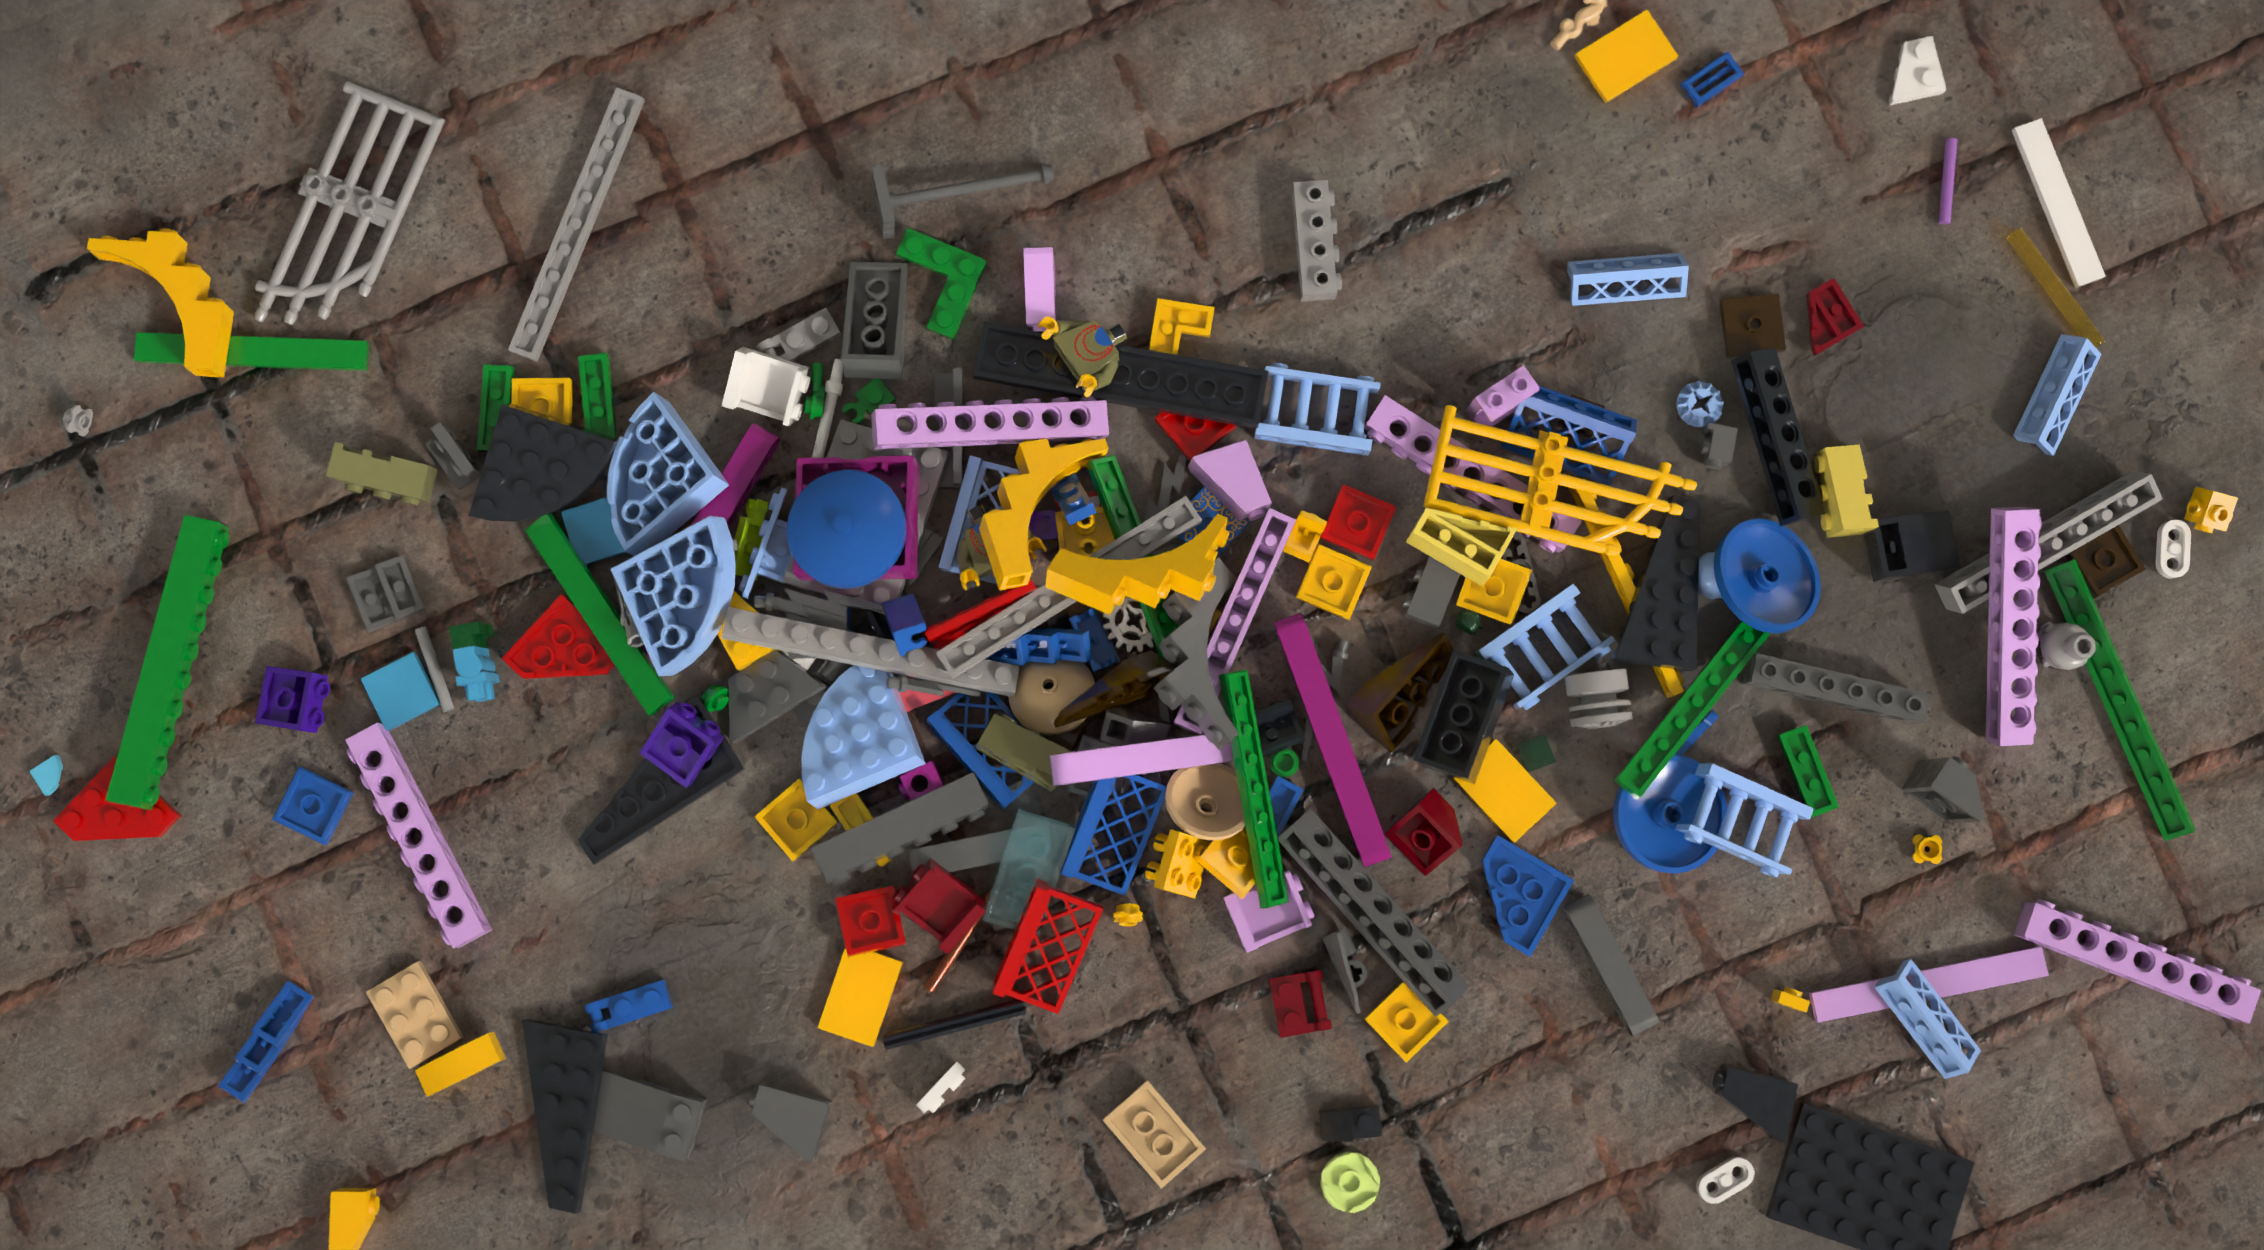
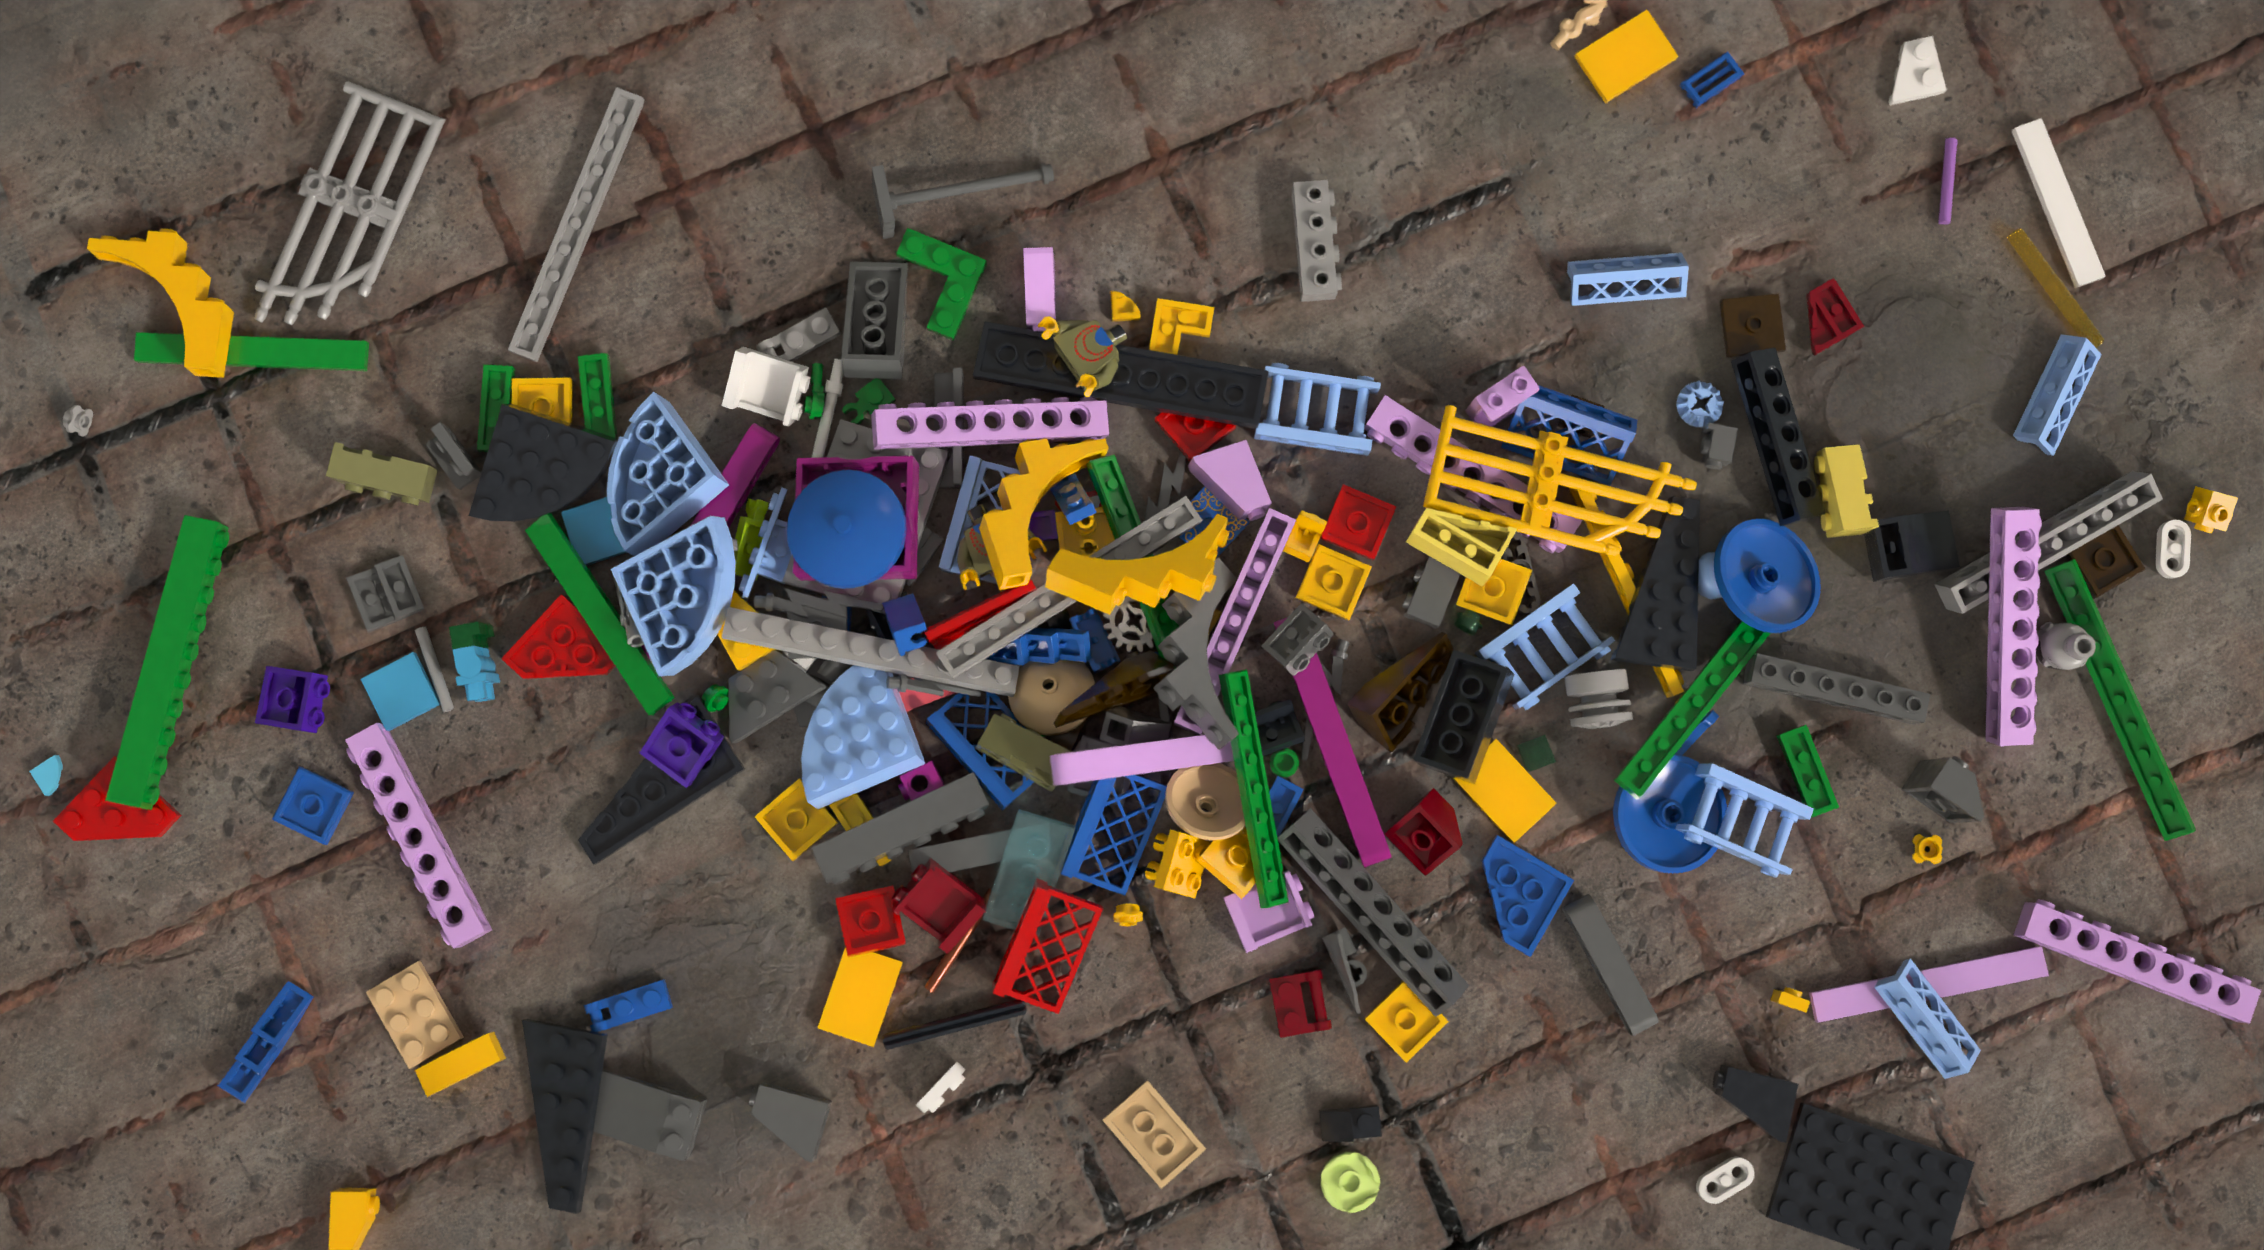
(1123, 308): none -> yellow tile
(1298, 639): none -> dark grey bracket

